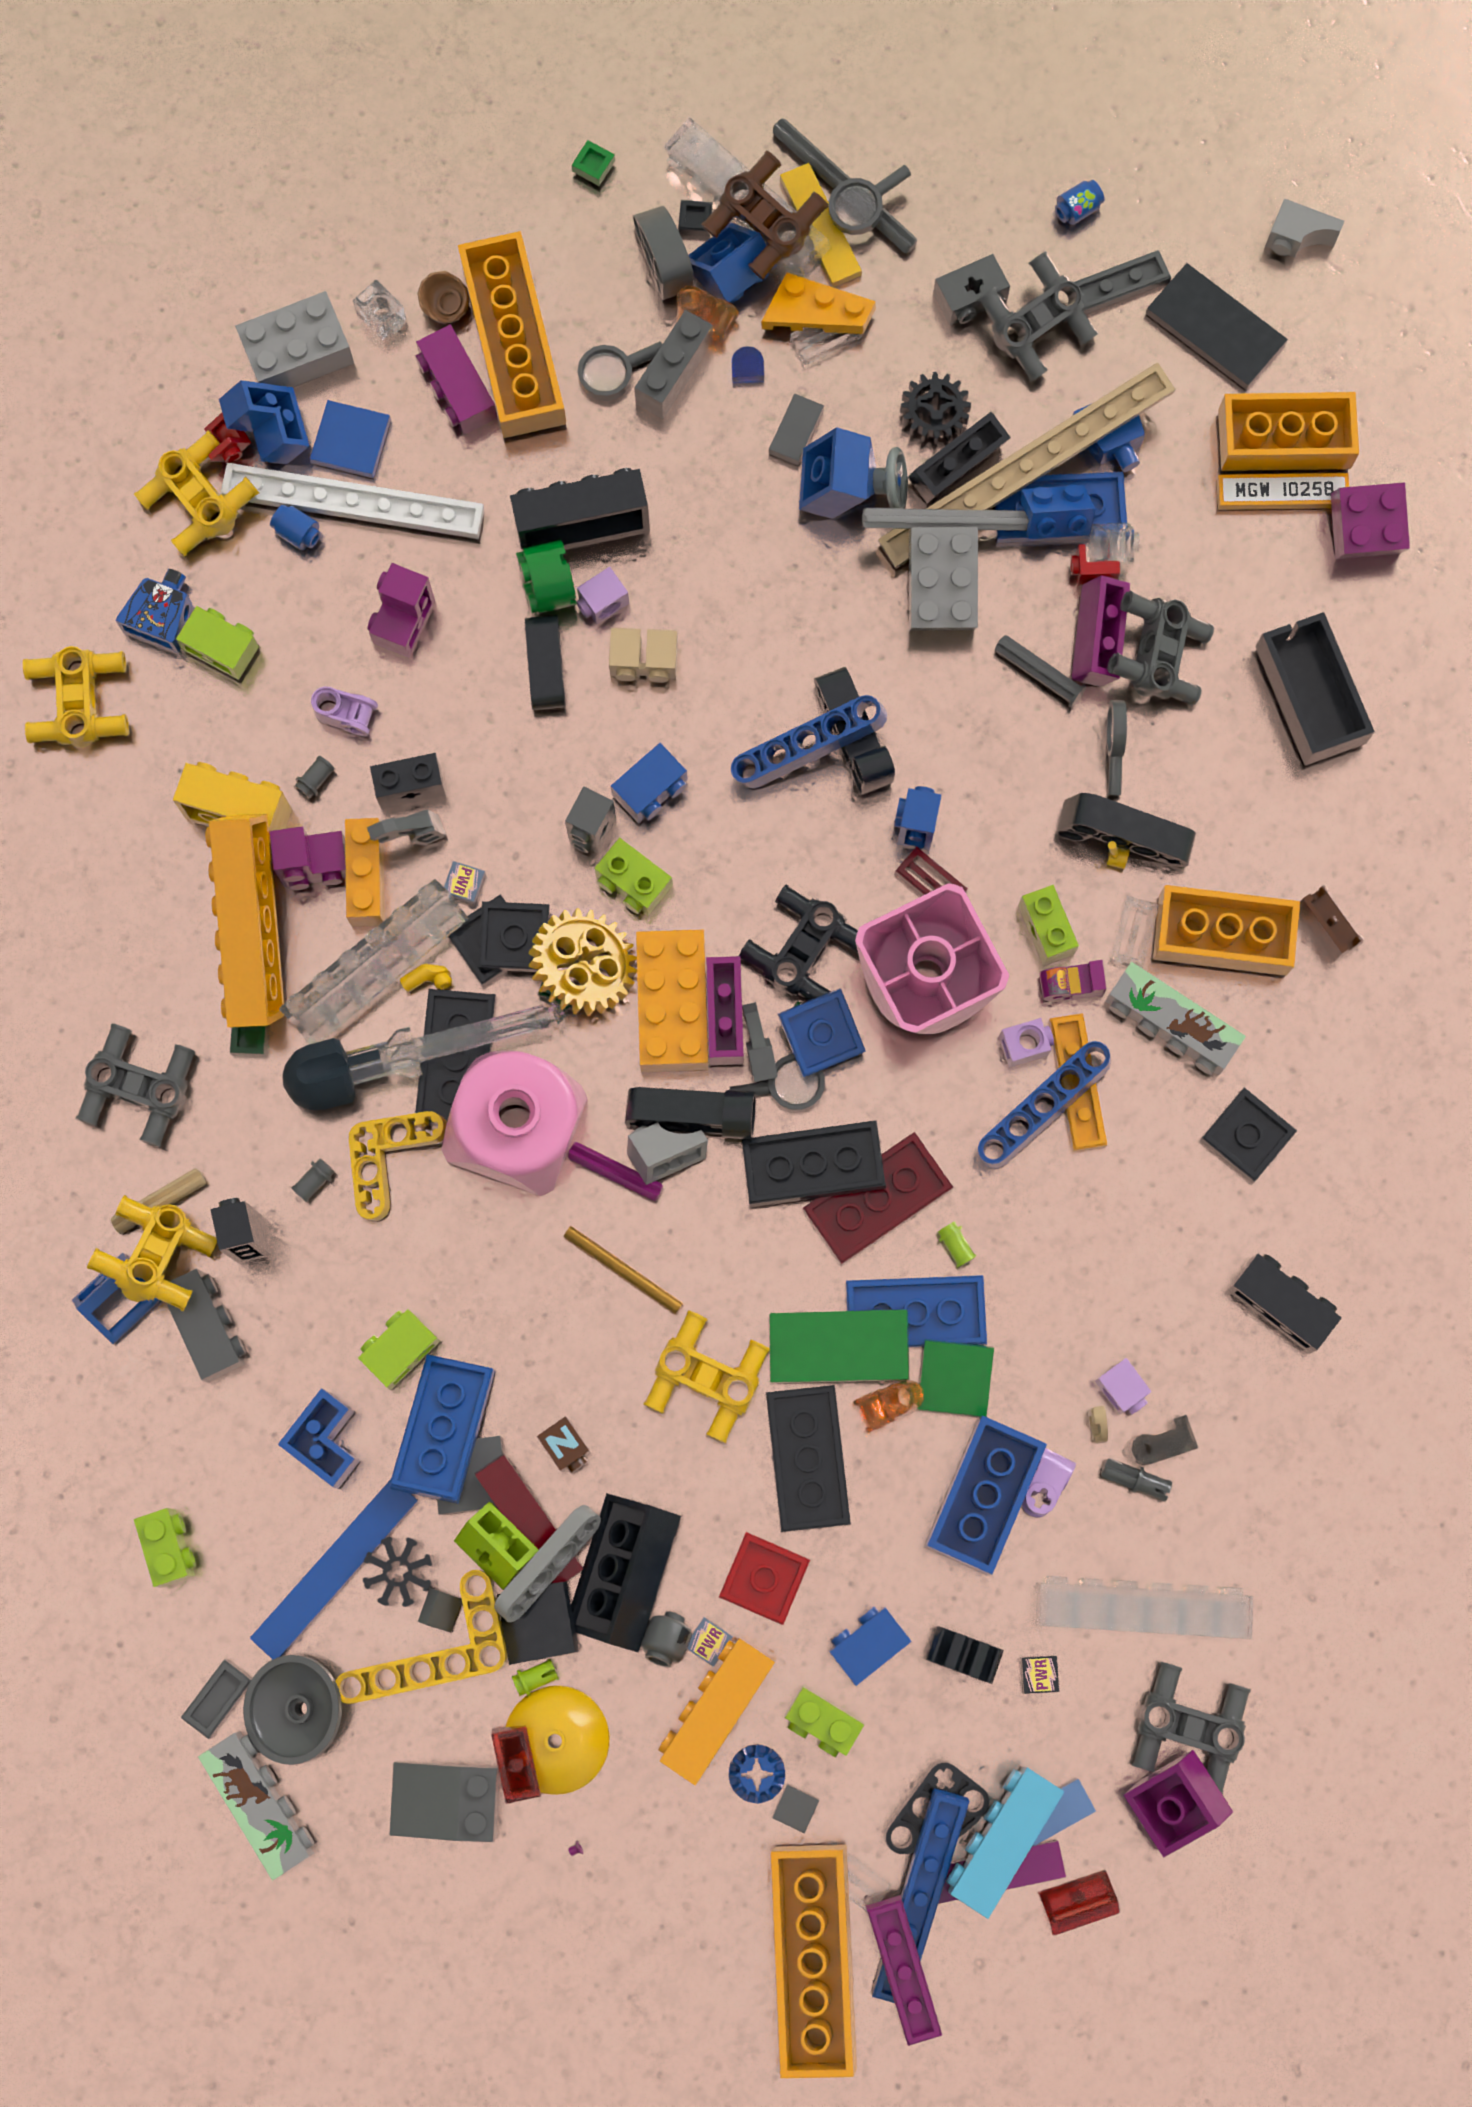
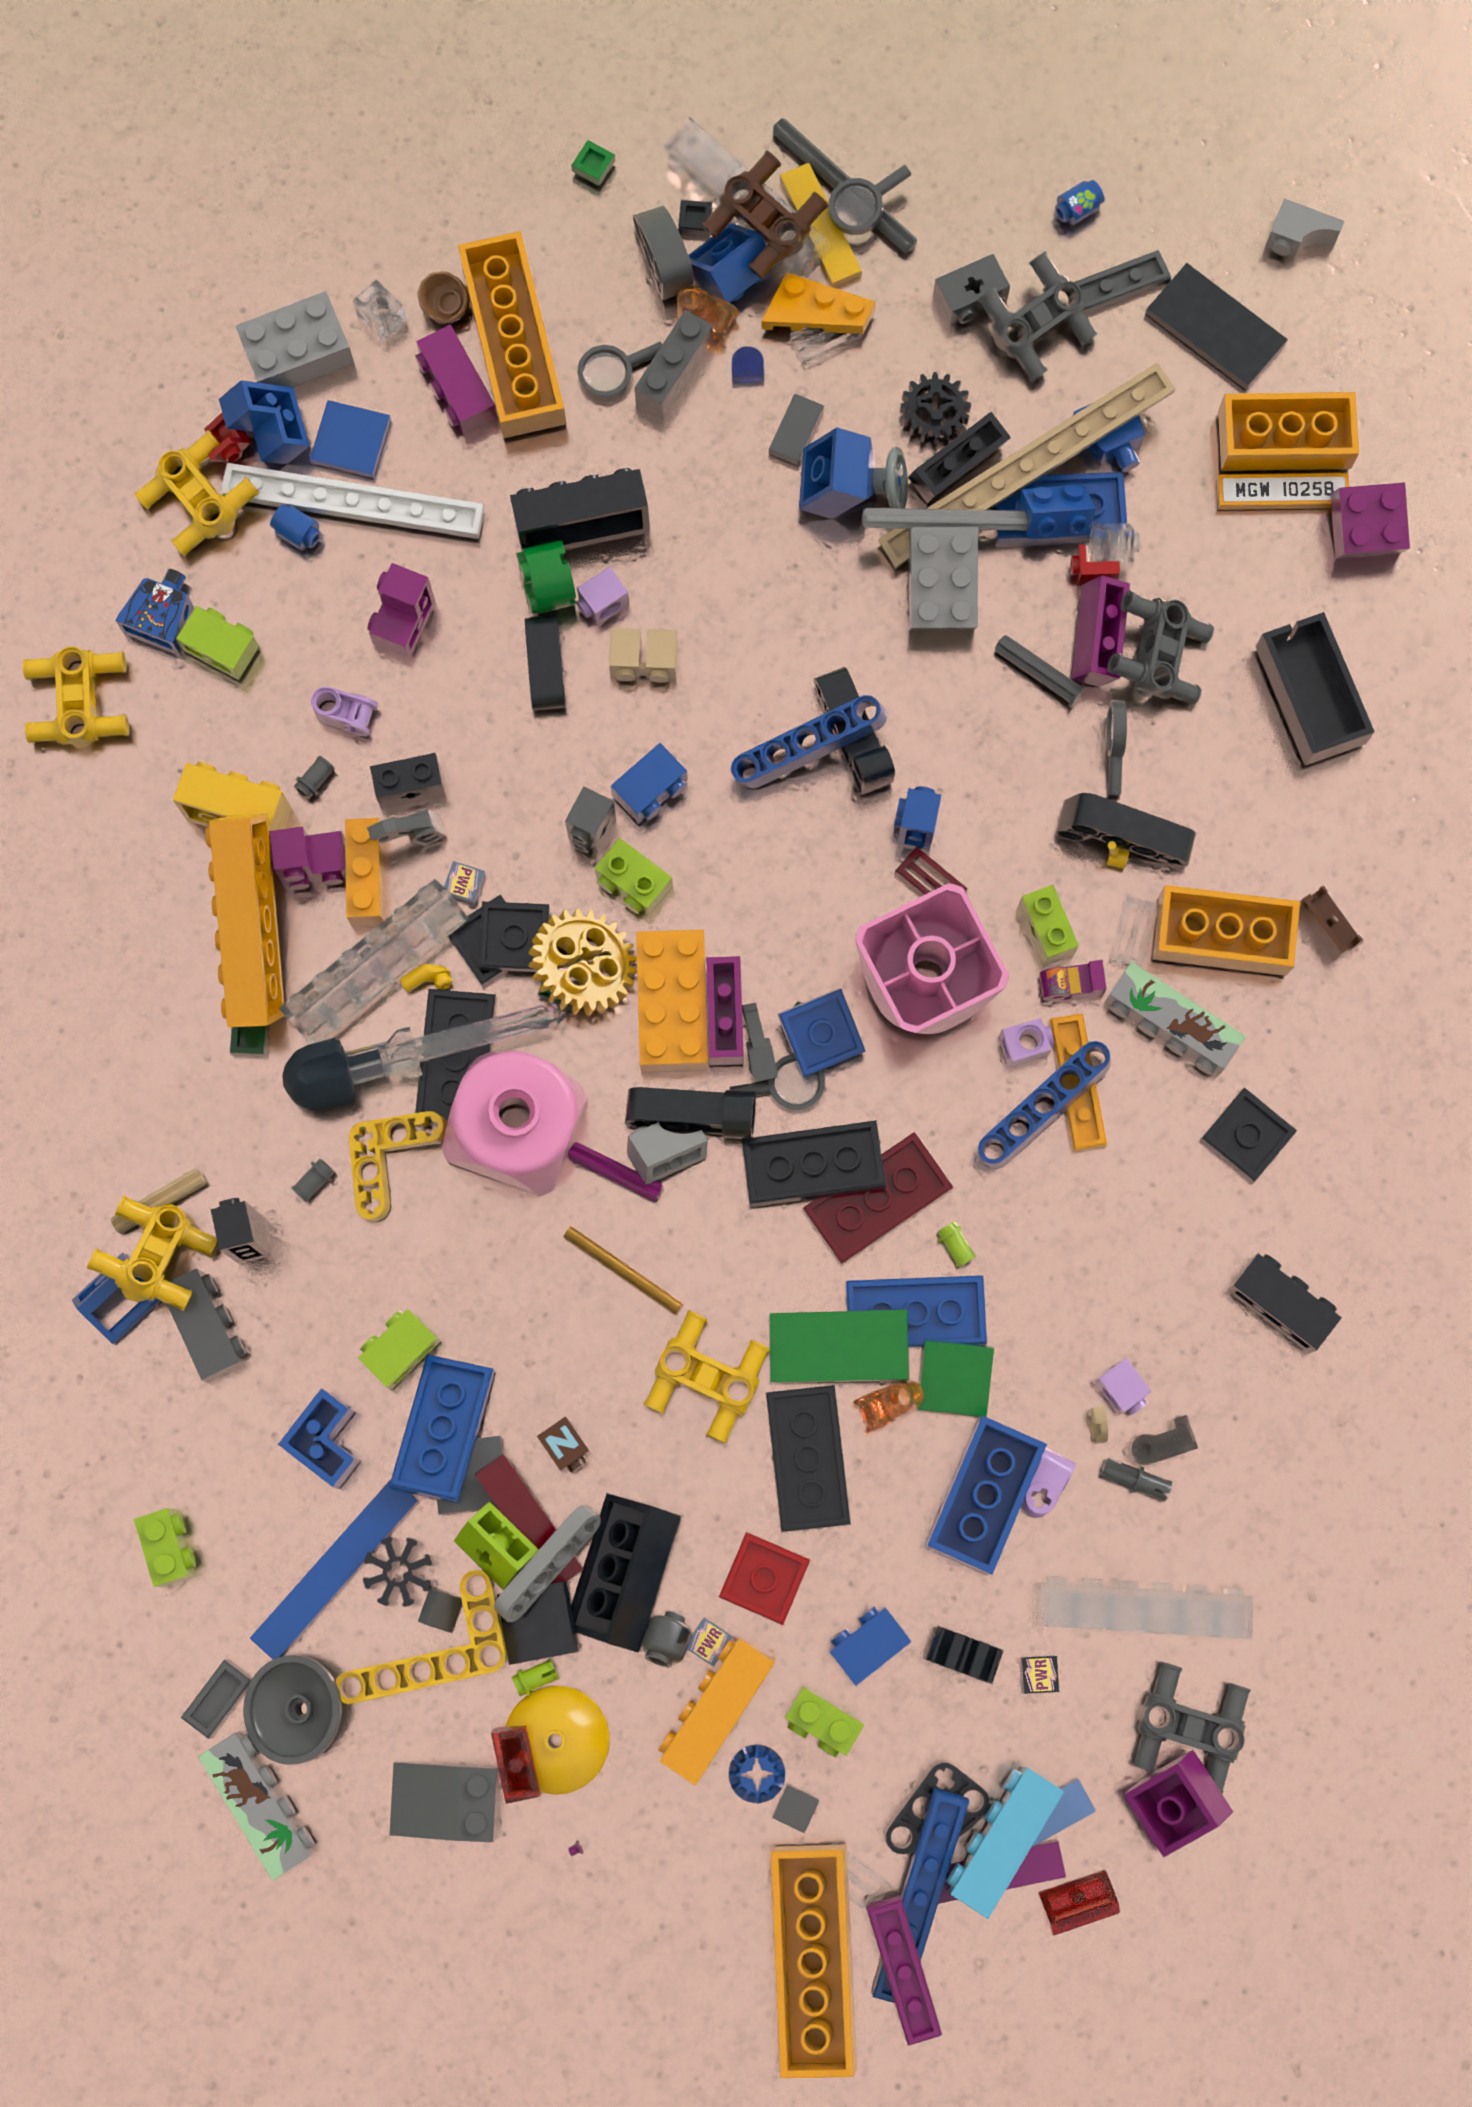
(135, 1085): dark grey piece -> none
(803, 945): black piece -> none

